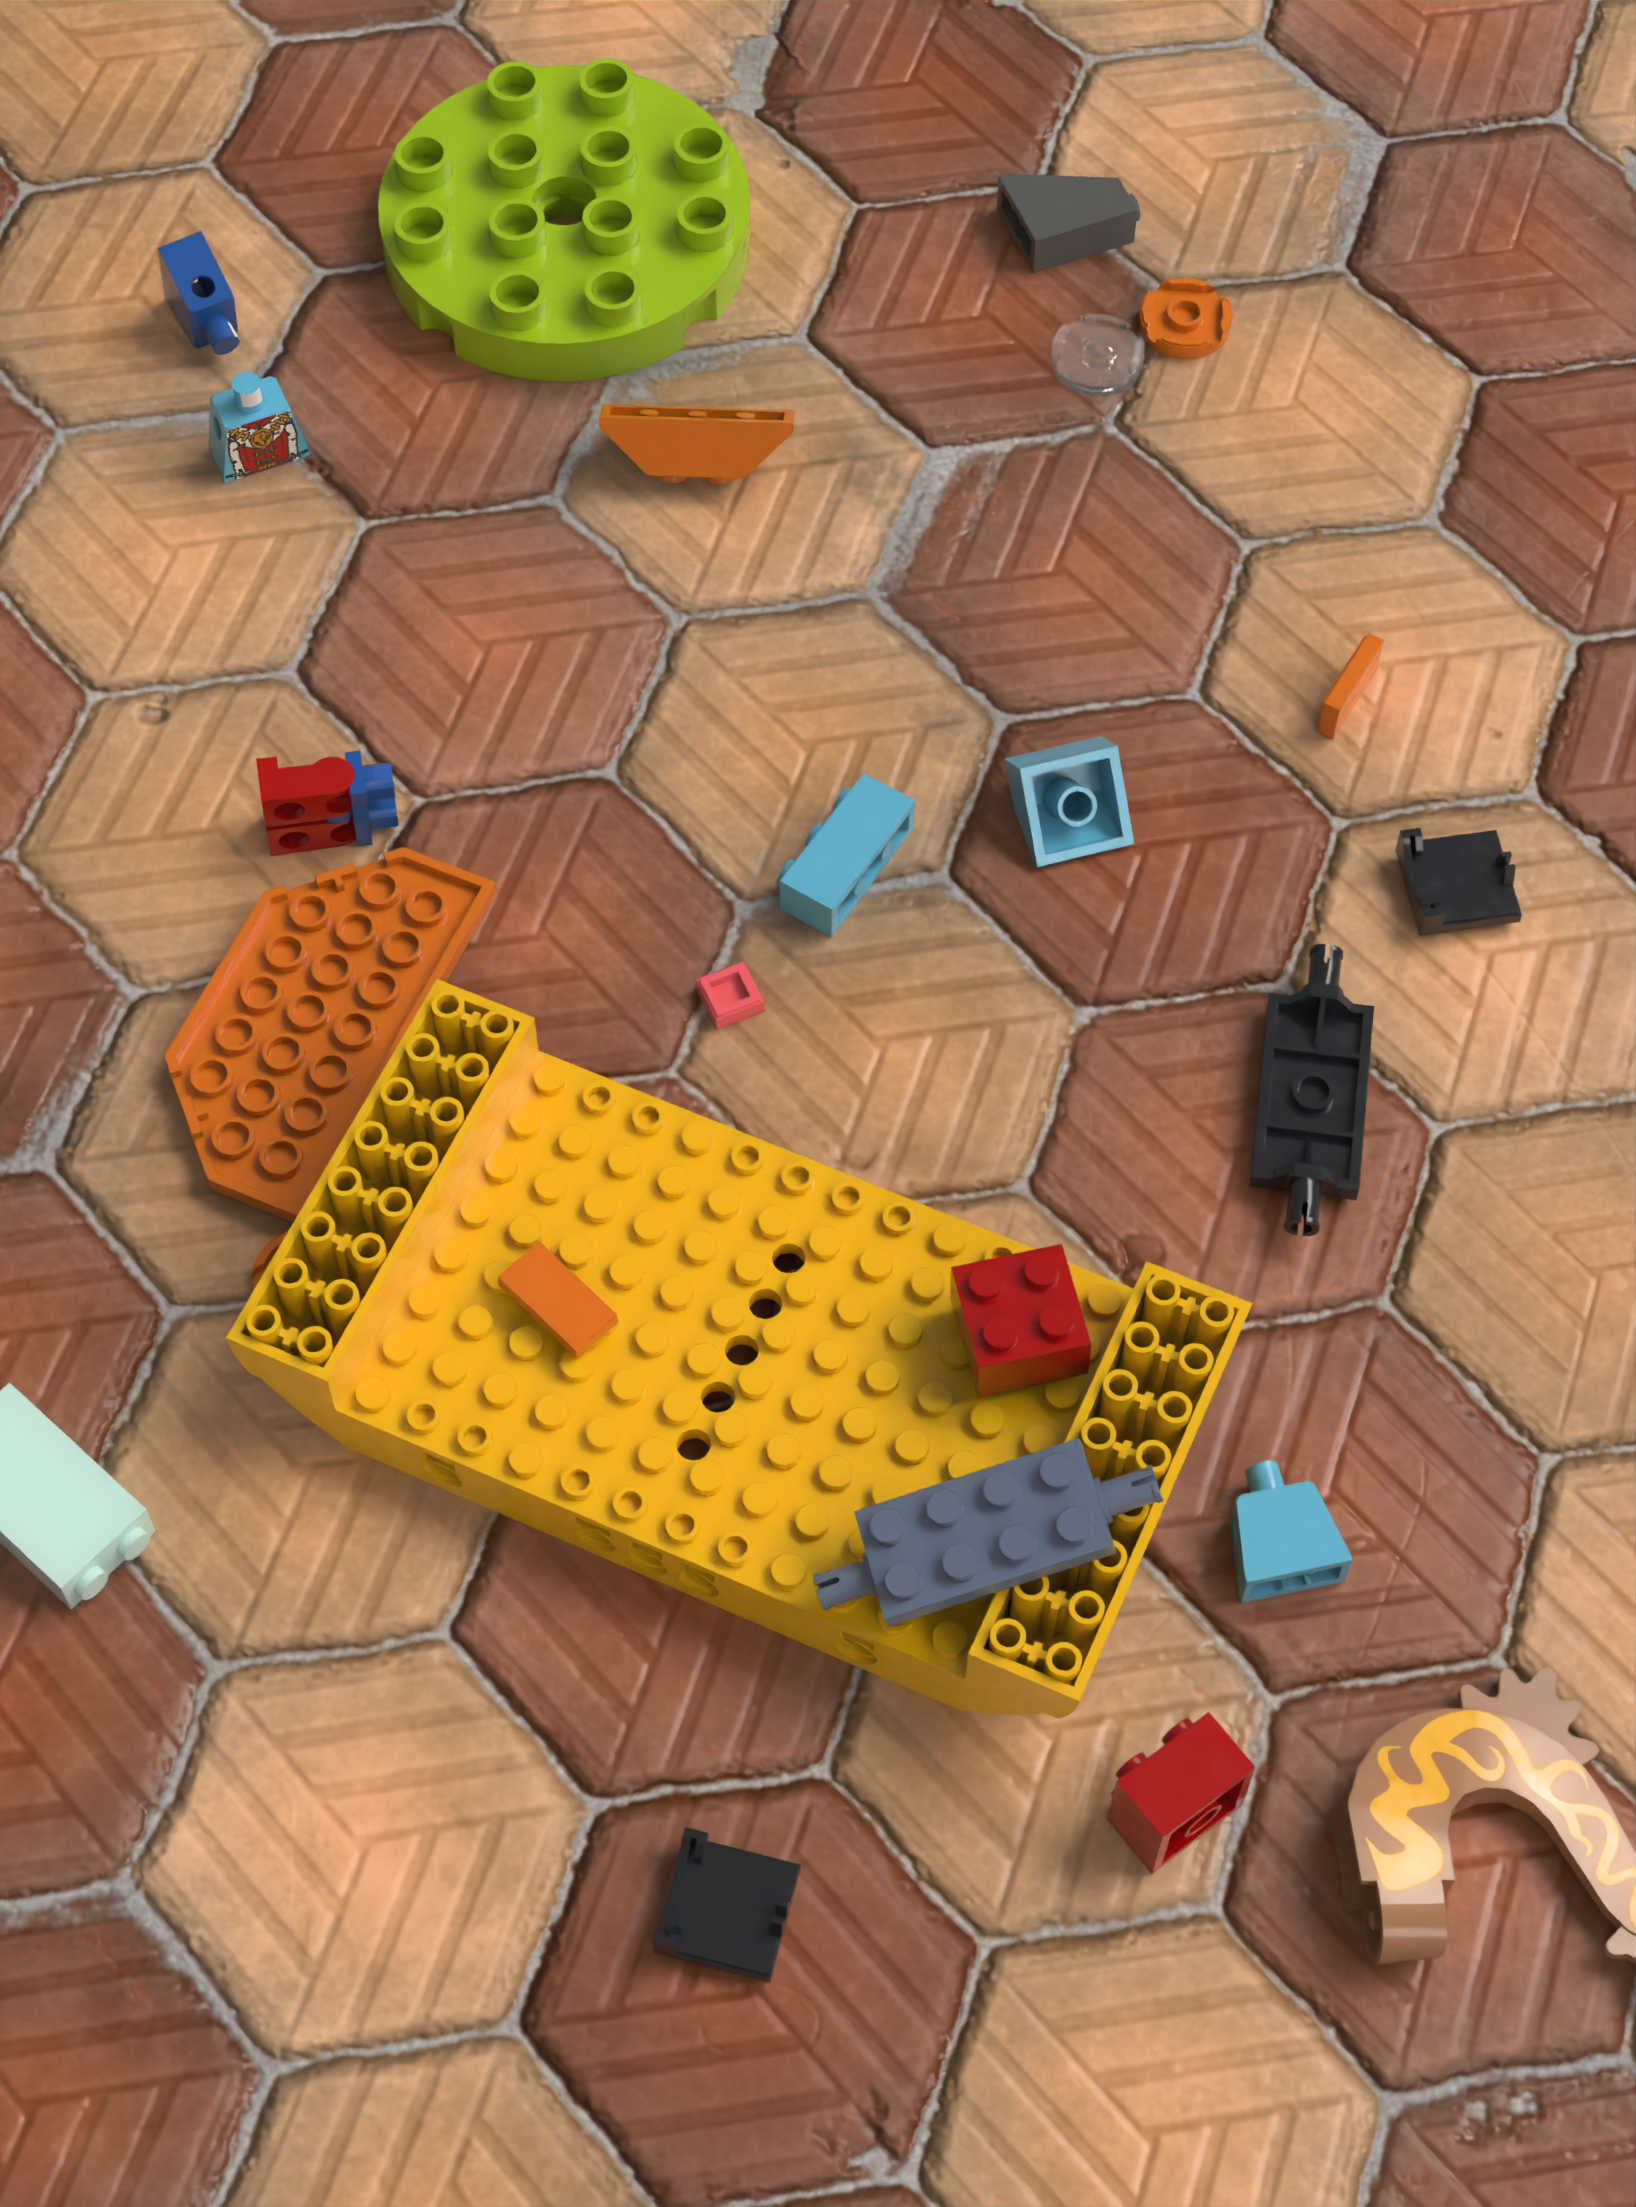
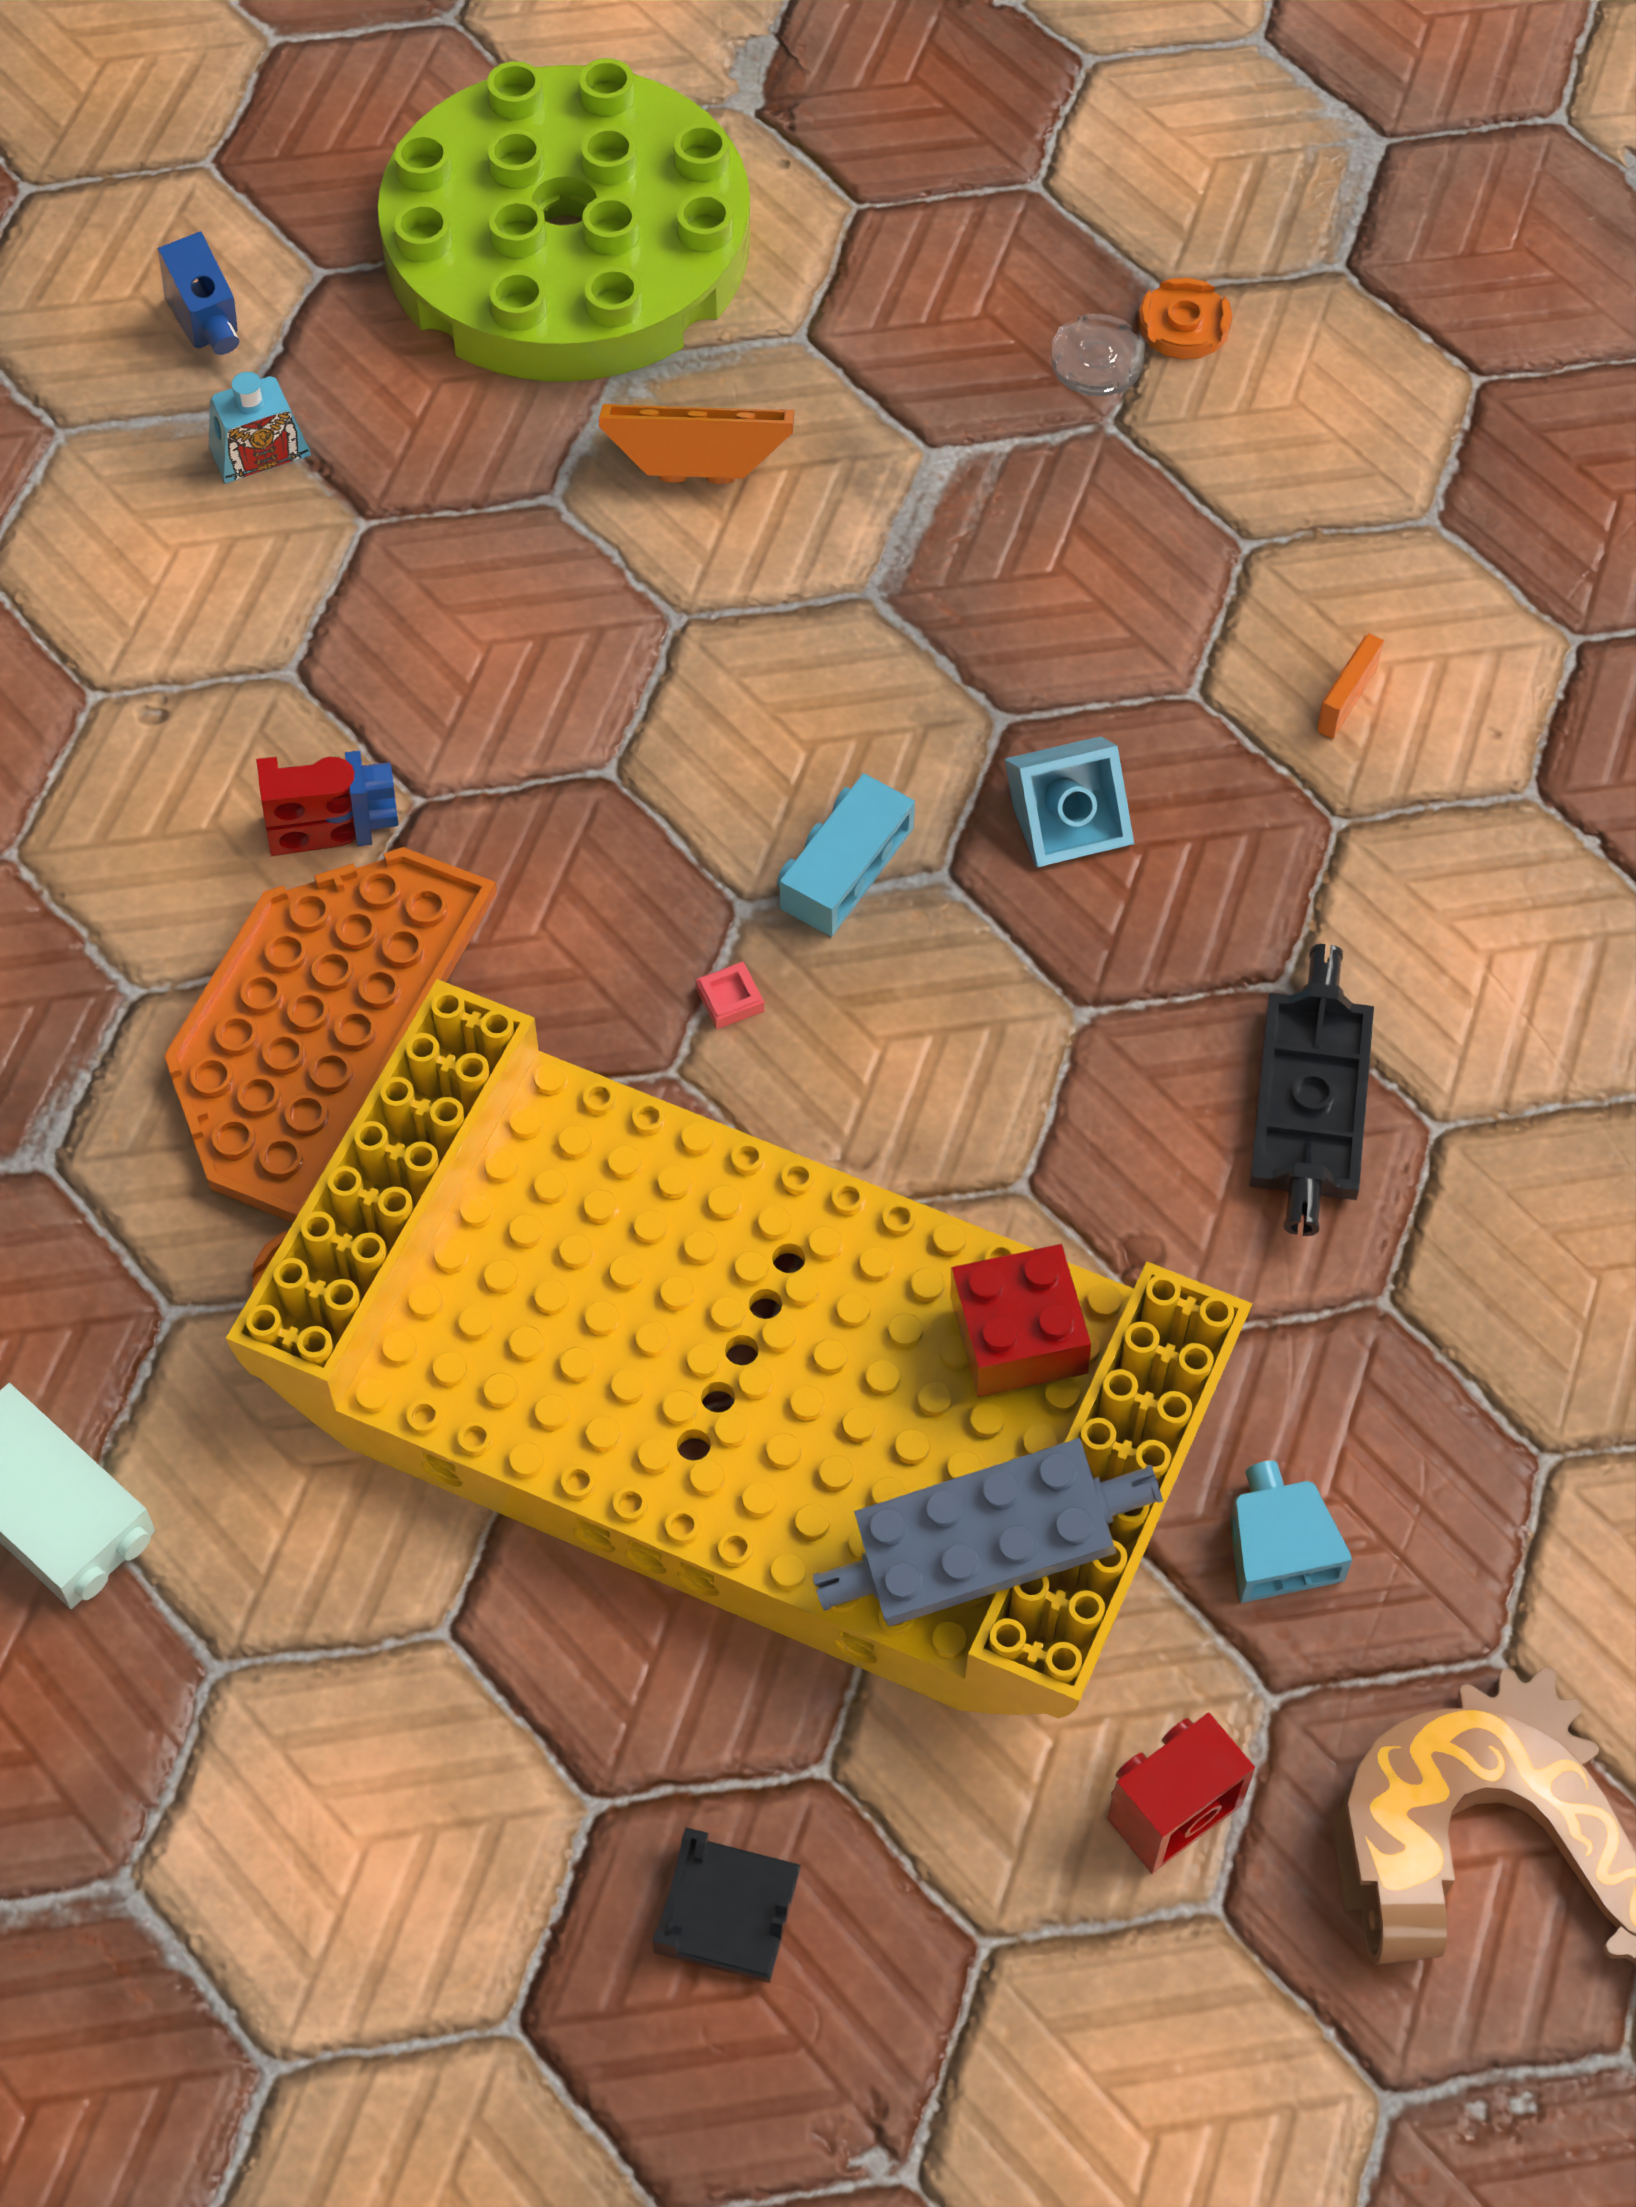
(557, 1300): orange tile -> none
(1065, 216): dark grey slope -> none
(1457, 881): black piece -> none

